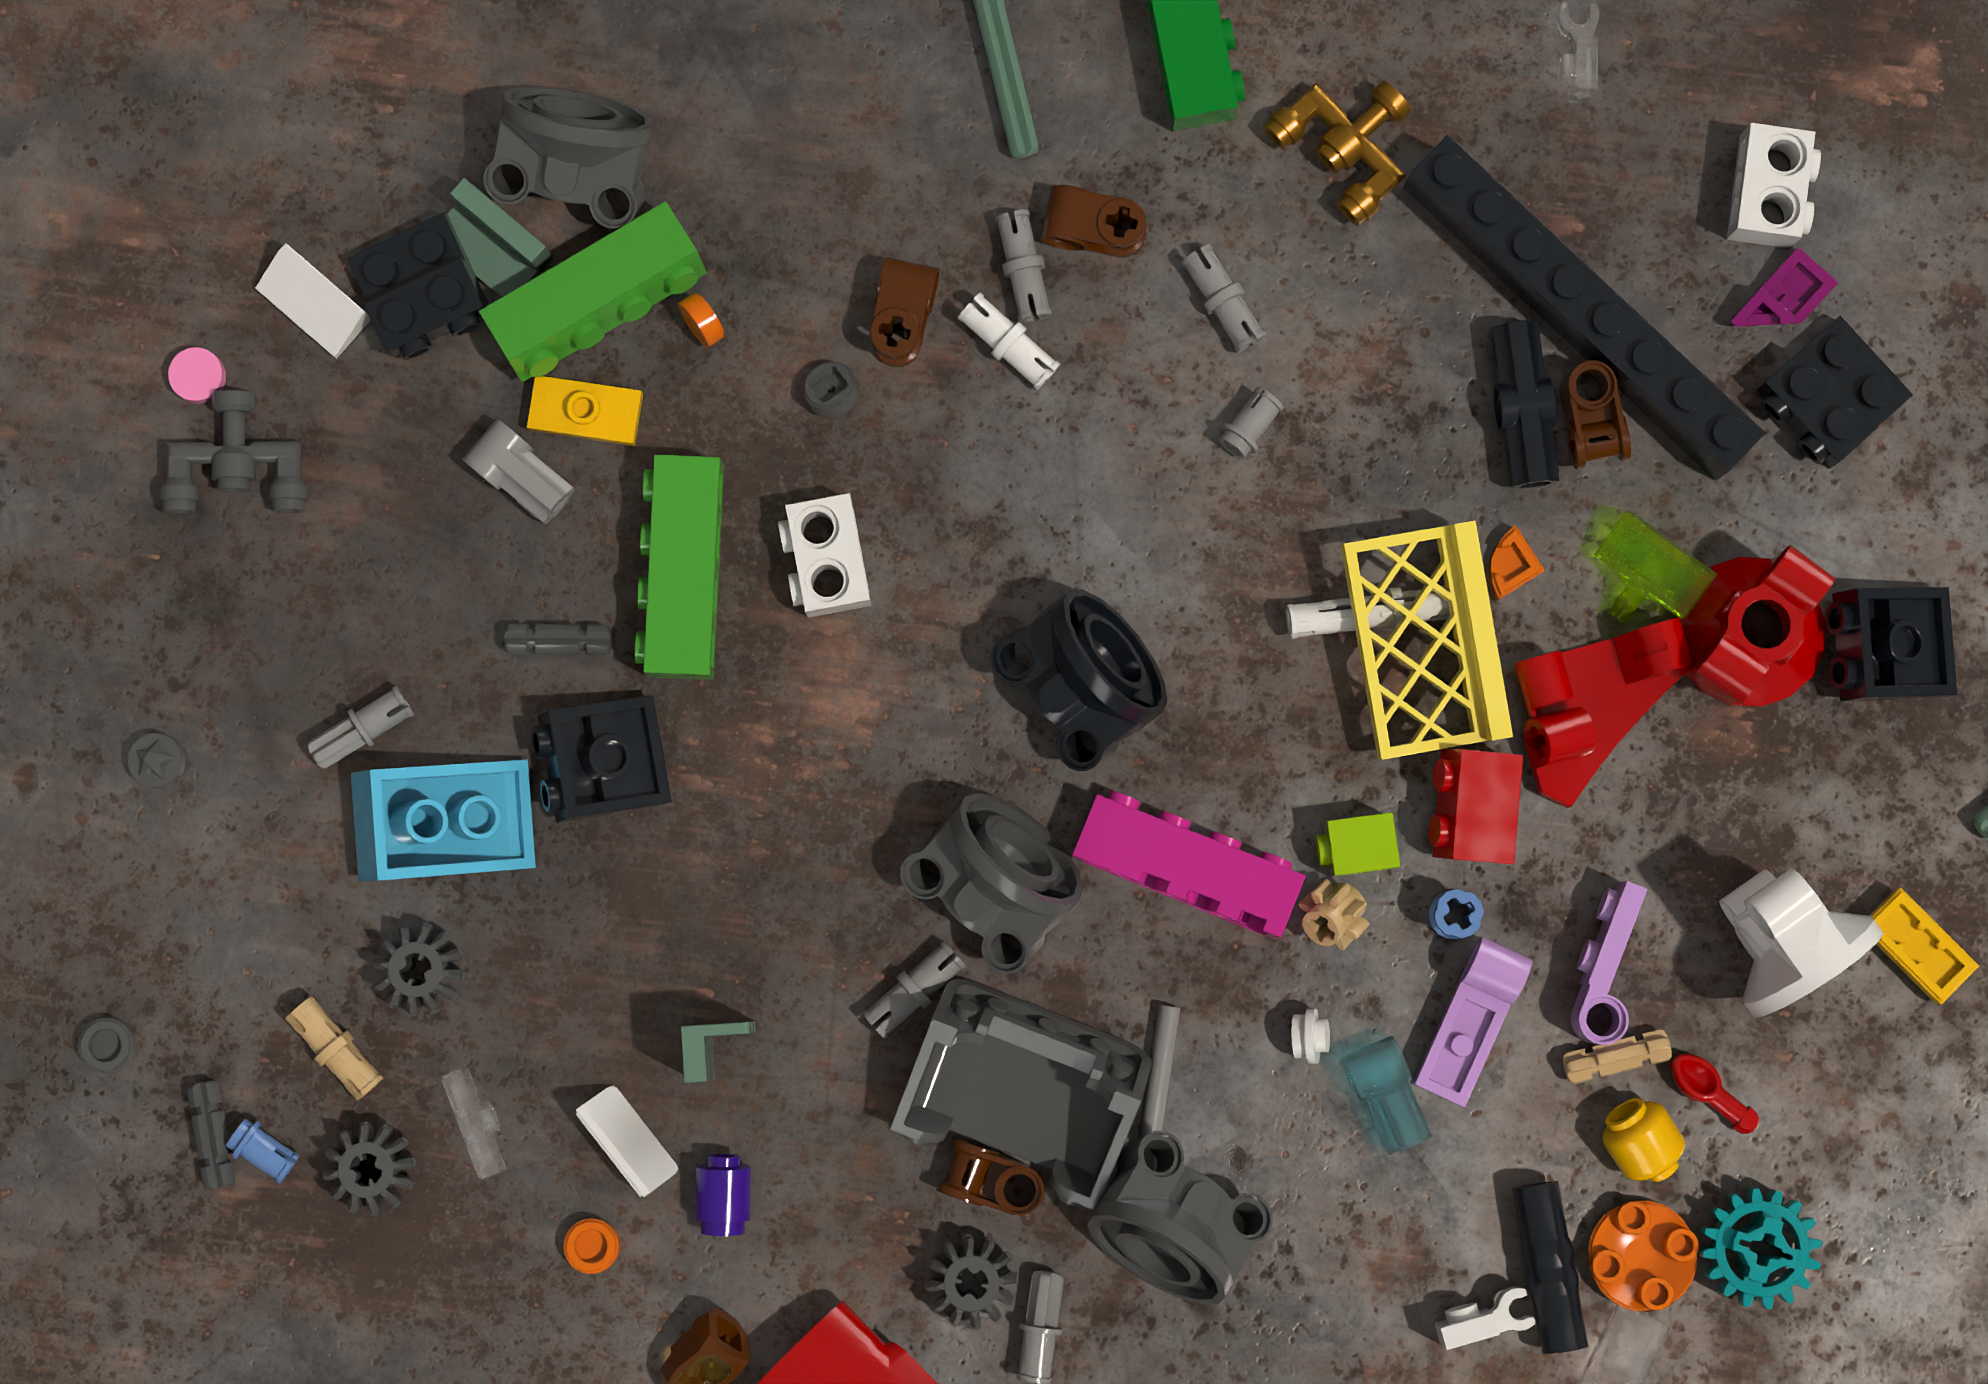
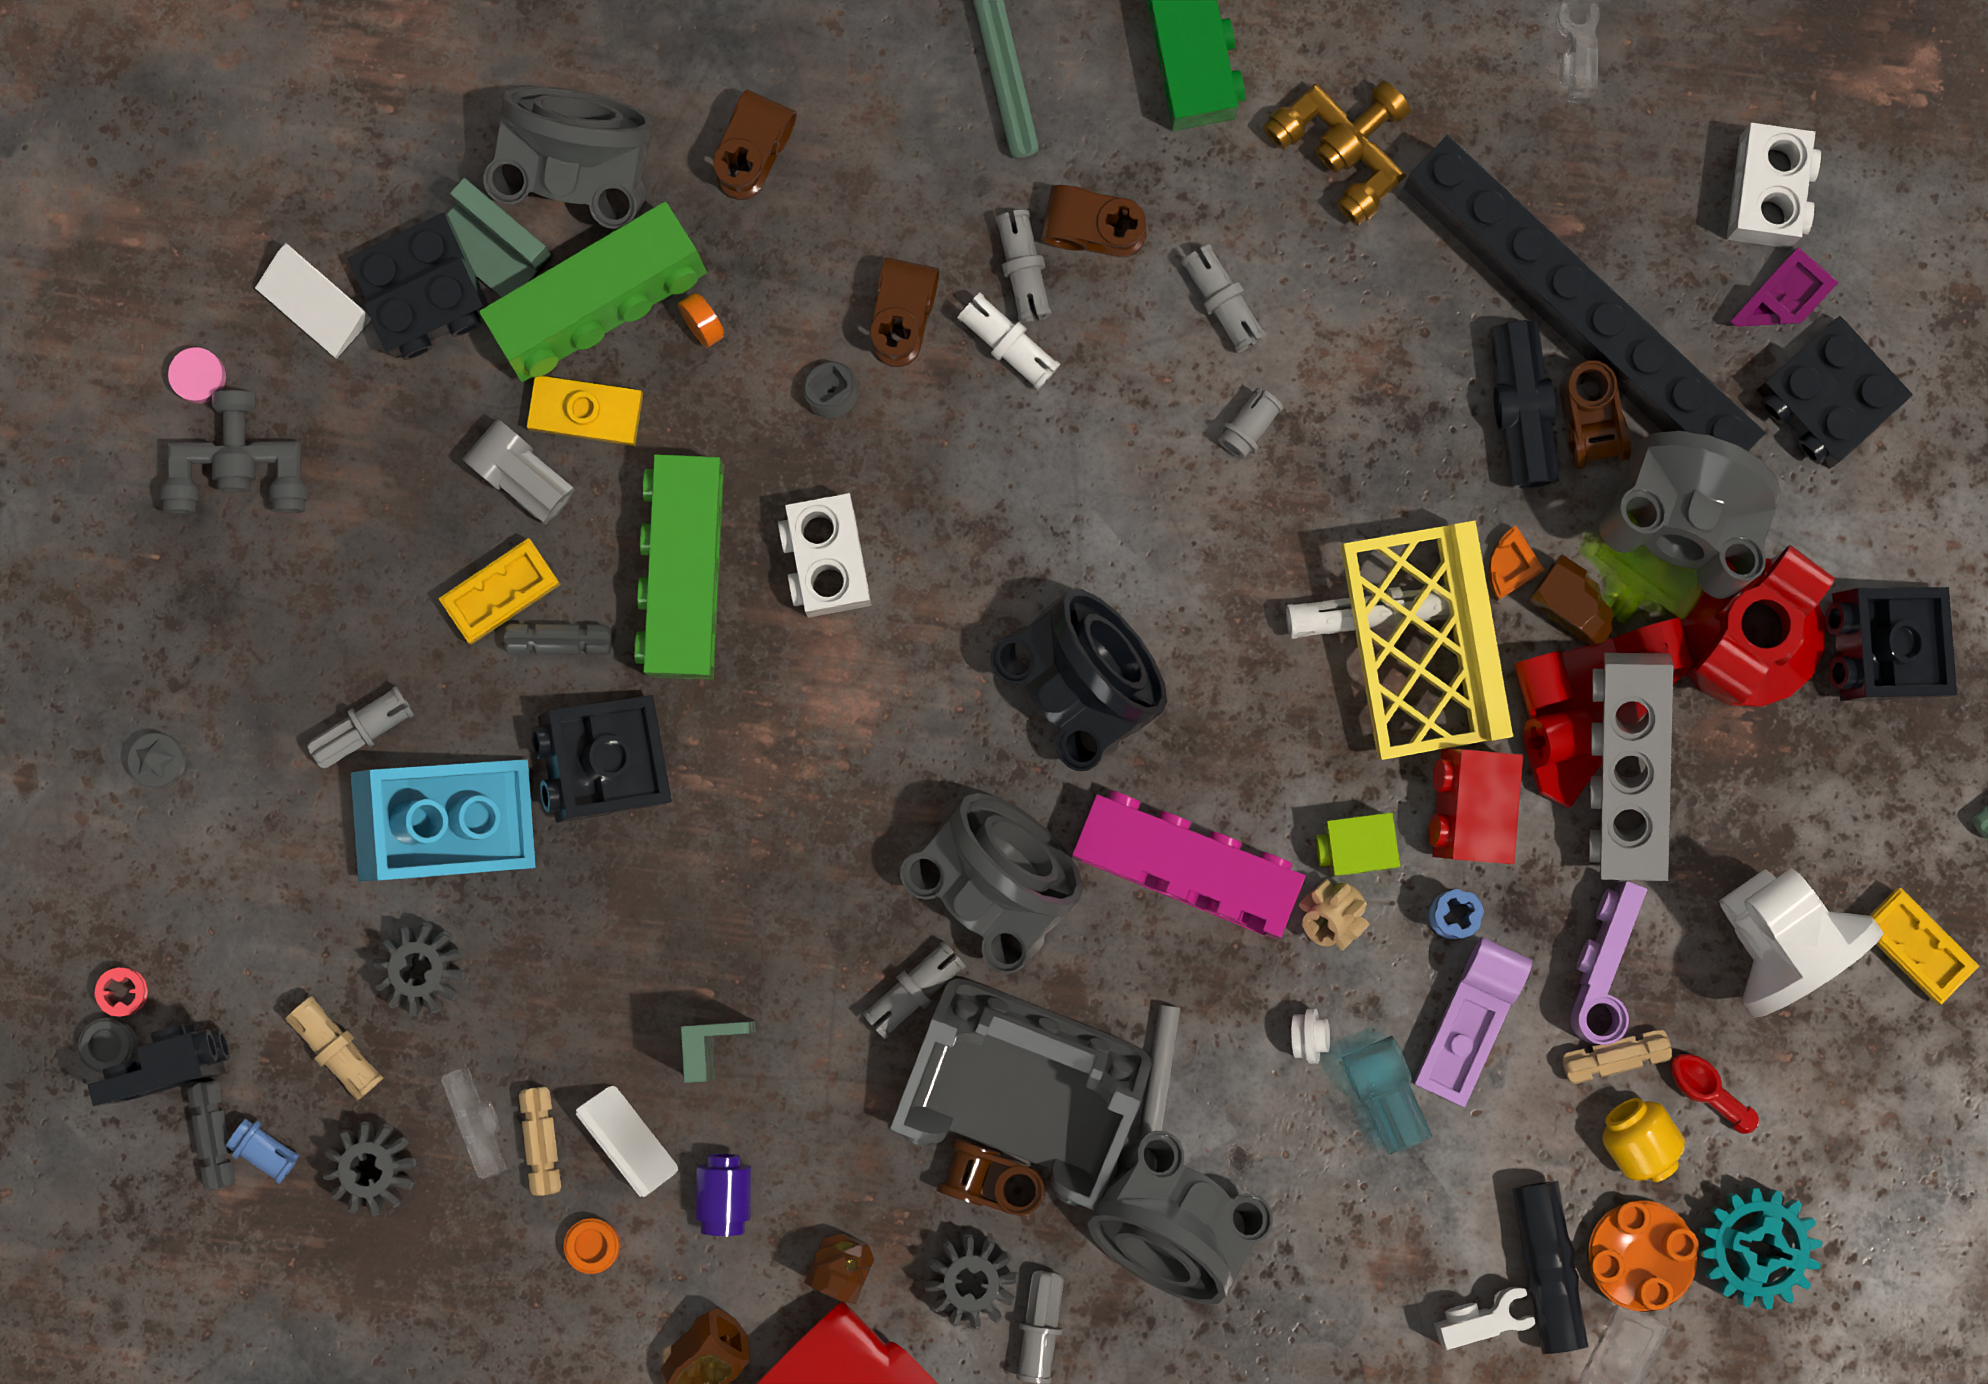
(121, 1008): none -> coral bush
(173, 1060): none -> black plate
(499, 591): none -> yellow plate
(539, 1141): none -> tan axle
(754, 136): none -> reddish brown piece
(840, 1267): none -> reddish brown rock
(1573, 602): none -> reddish brown rock
(1645, 850): none -> light grey brick
(1695, 508): none -> dark grey piece

